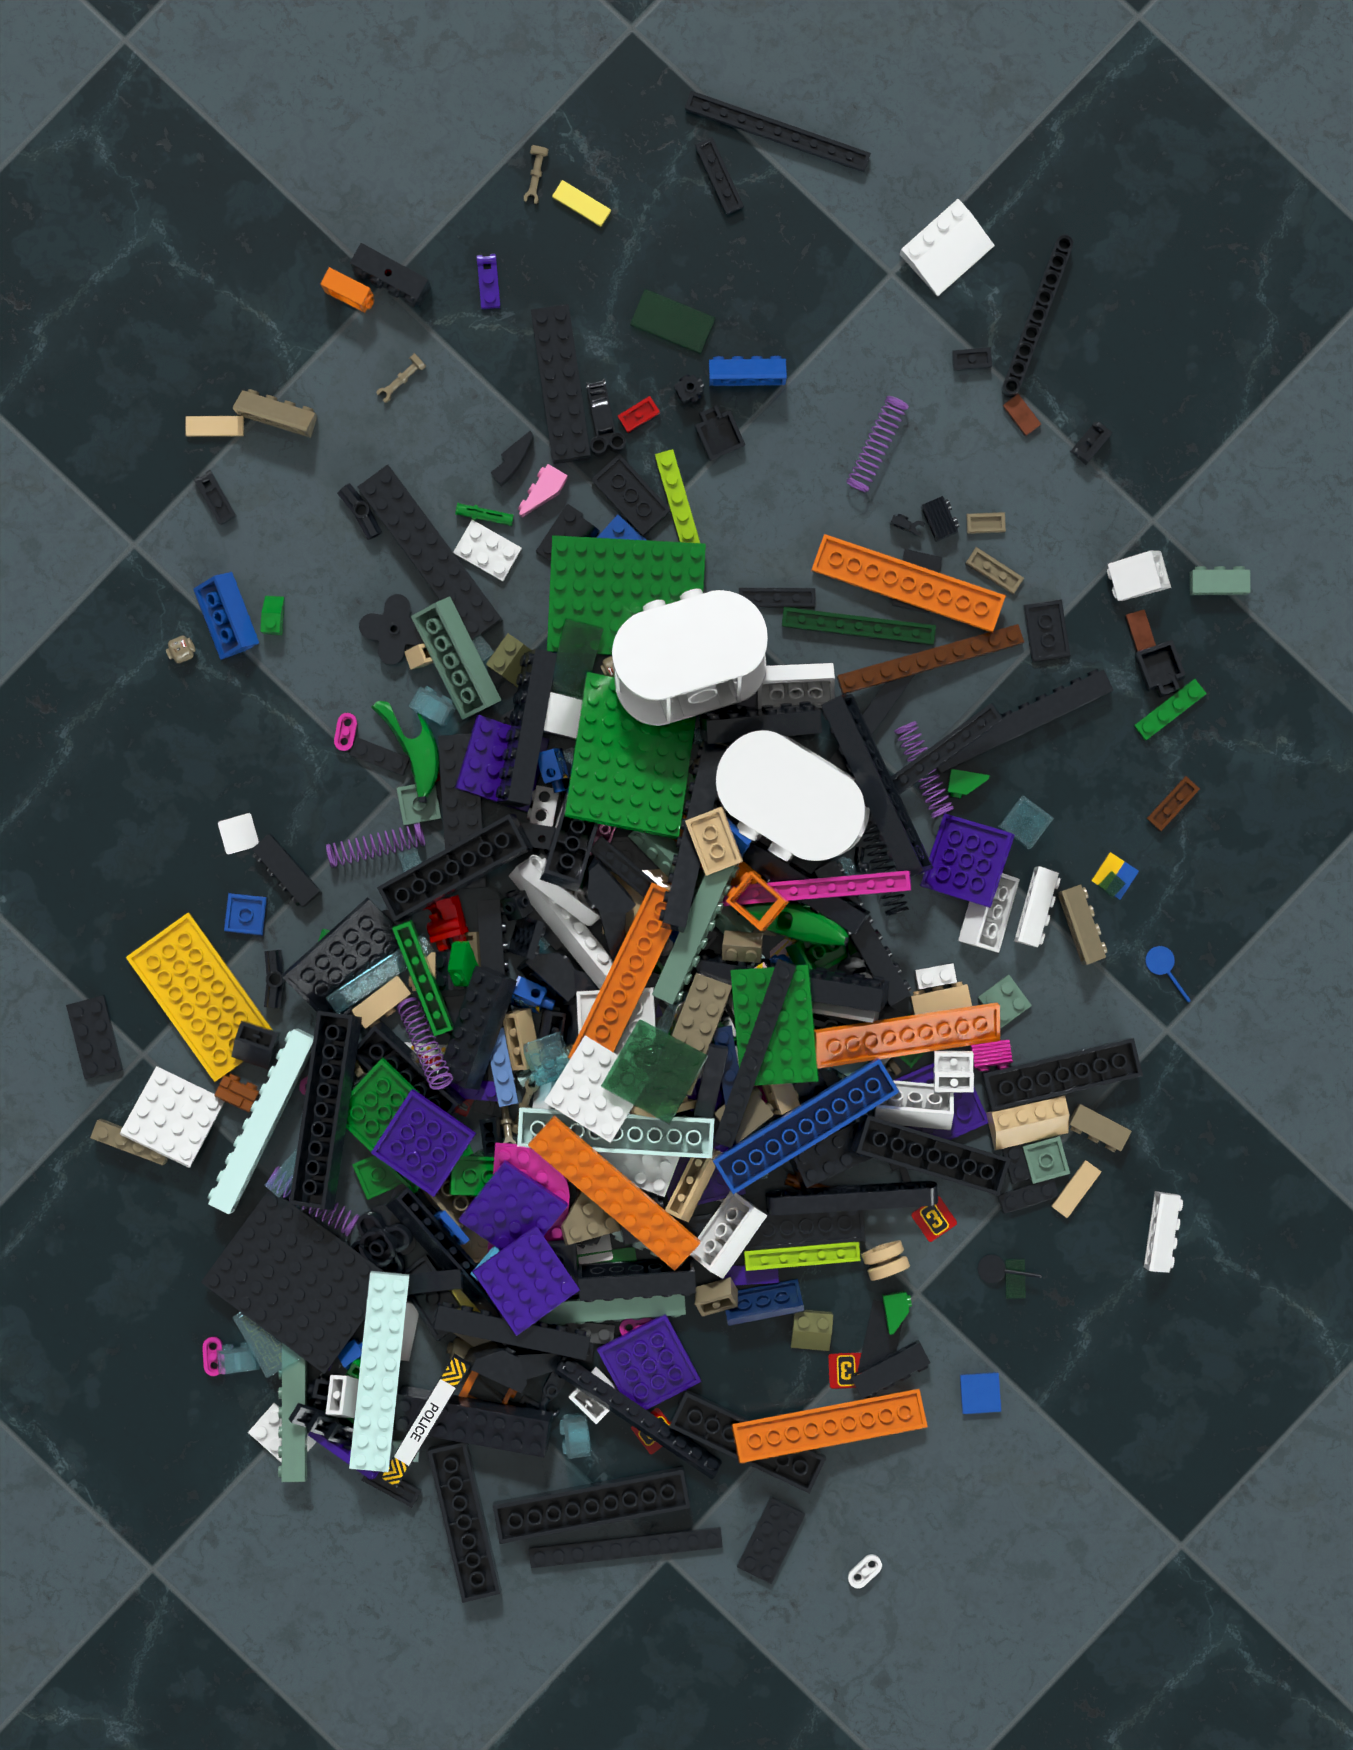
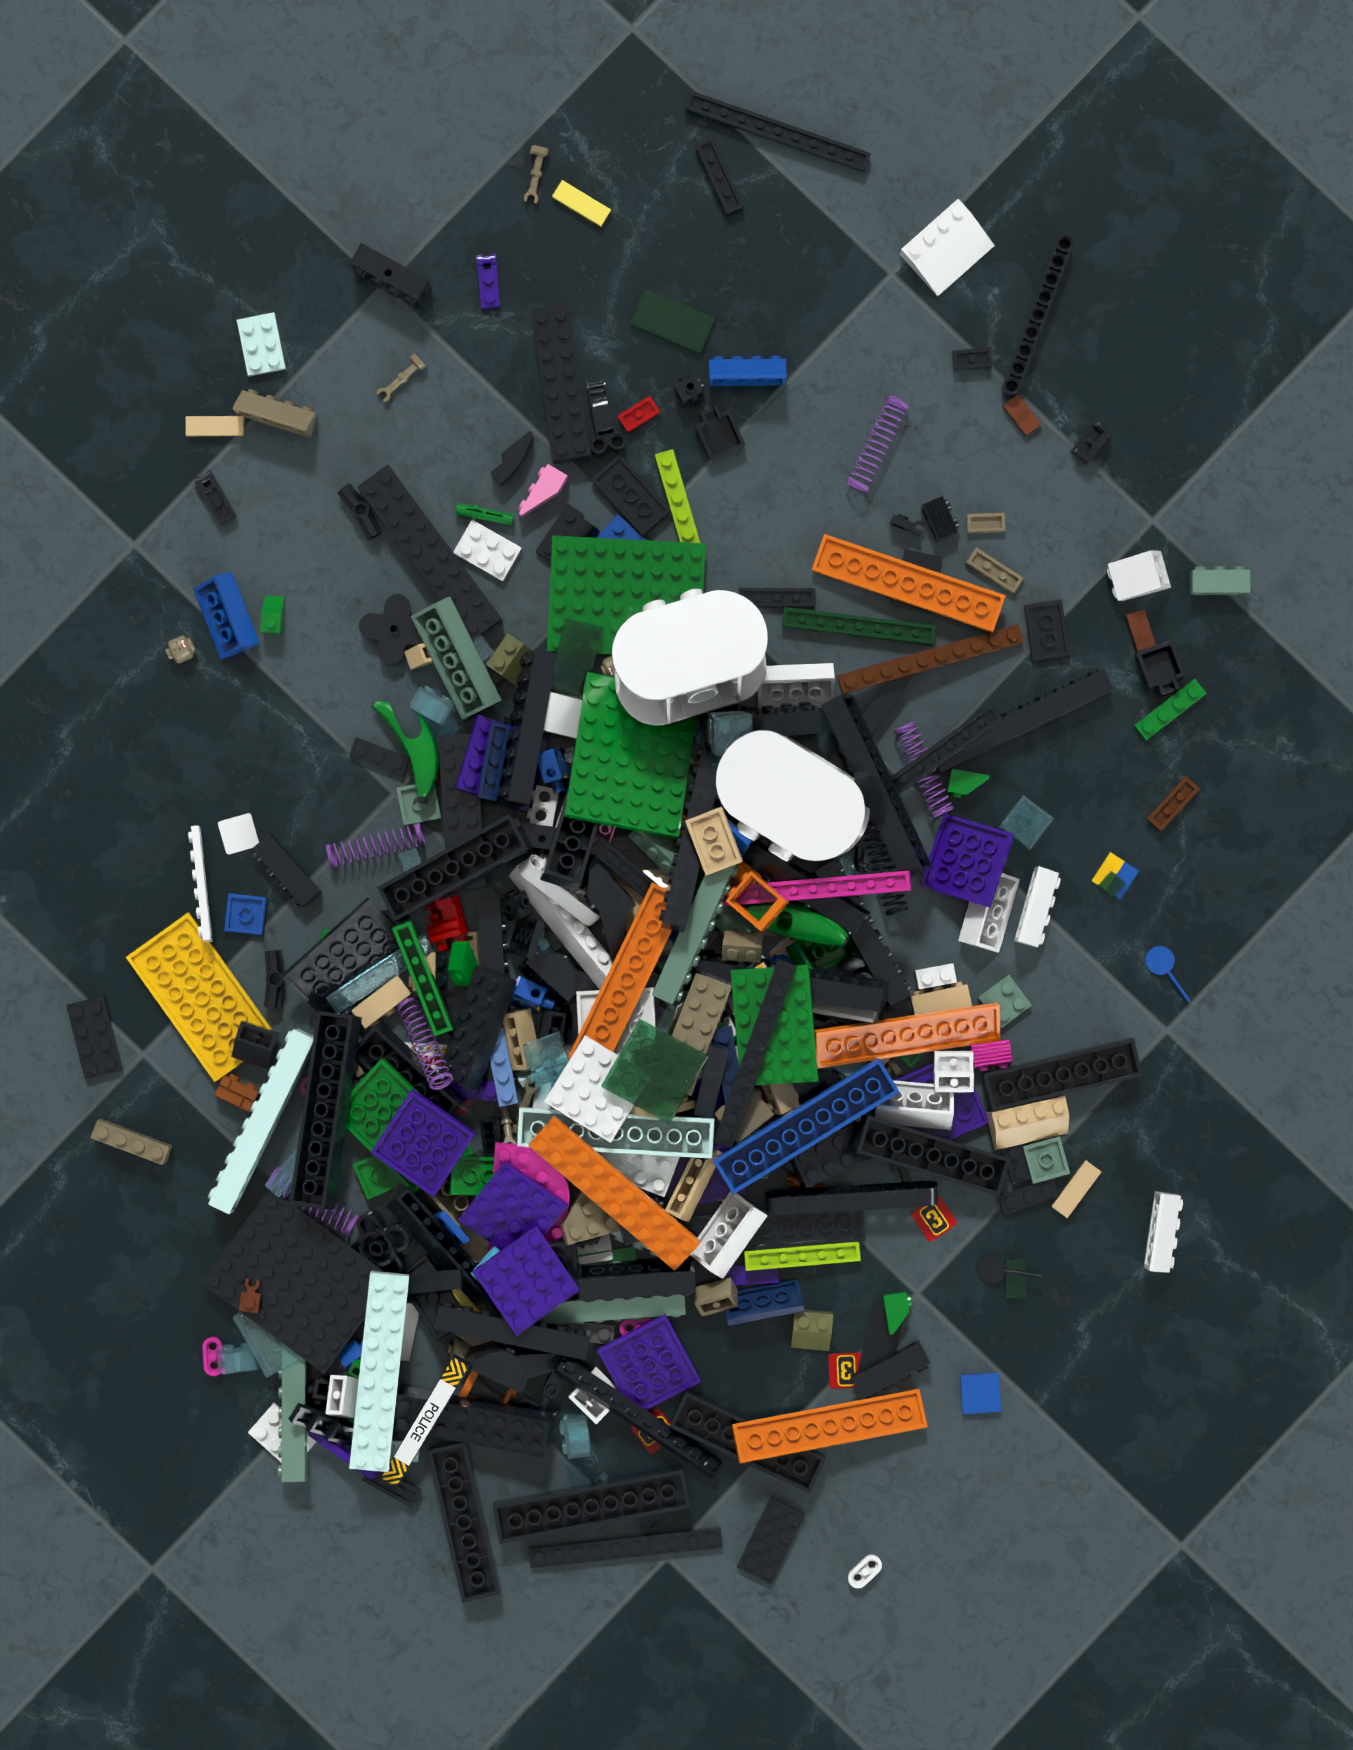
(172, 1117): white plate -> none
(201, 891): none -> white plate
(250, 1300): none -> copper plate
(261, 344): none -> light aqua plate
(345, 731): dark pink plate -> none
(347, 290): orange window -> none
(493, 761): none -> dark blue plate
(727, 728): none -> clear light blue brick
(886, 1260): tan wheel -> none
(1081, 924): dark tan slope -> none
(1099, 1128): dark tan brick -> none

